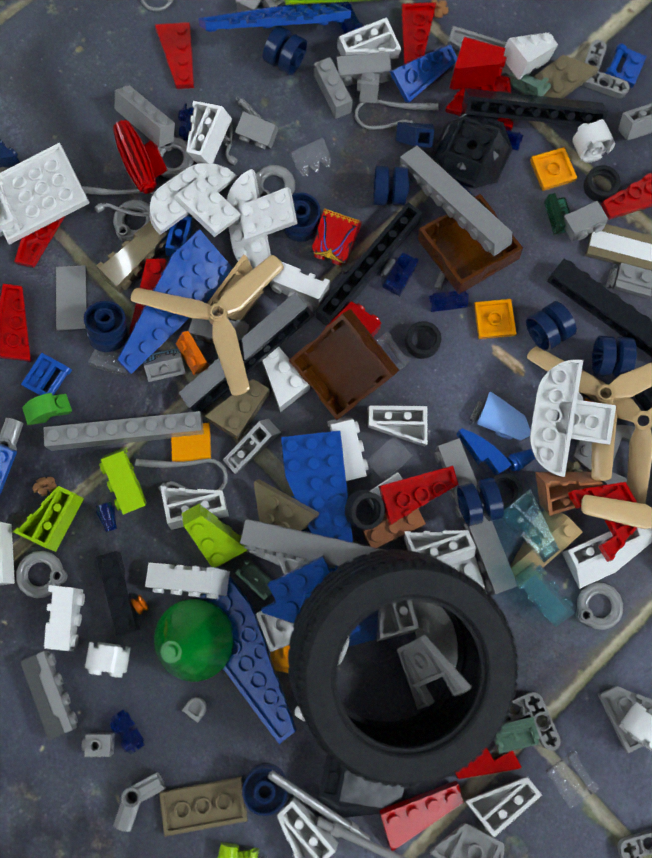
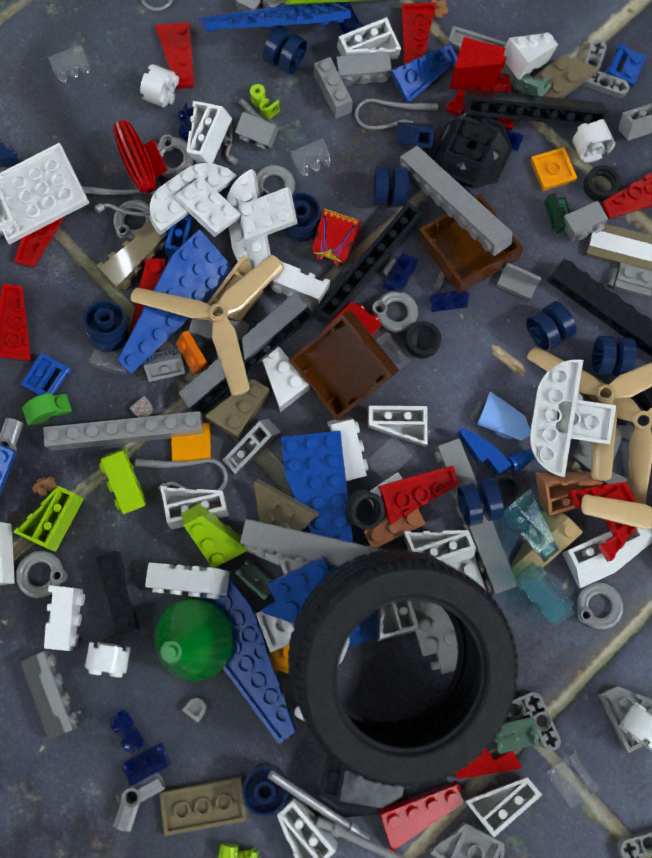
(68, 62): none -> clear plate
(70, 297): light grey piece -> none
(98, 744): light grey brick -> none
(106, 514): clear blue cone -> none
(139, 604): orange bush -> none
(142, 408): none -> light grey tile
(144, 116): light grey brick -> none
(146, 764): none -> clear blue hinge
(159, 86): none -> white brick
(259, 99): none -> lime leg
(368, 87): light grey brick -> none
(387, 323): none -> light grey piece
(424, 664): light grey wing -> none
(495, 319): light orange tile -> none
(518, 281): none -> light grey panel

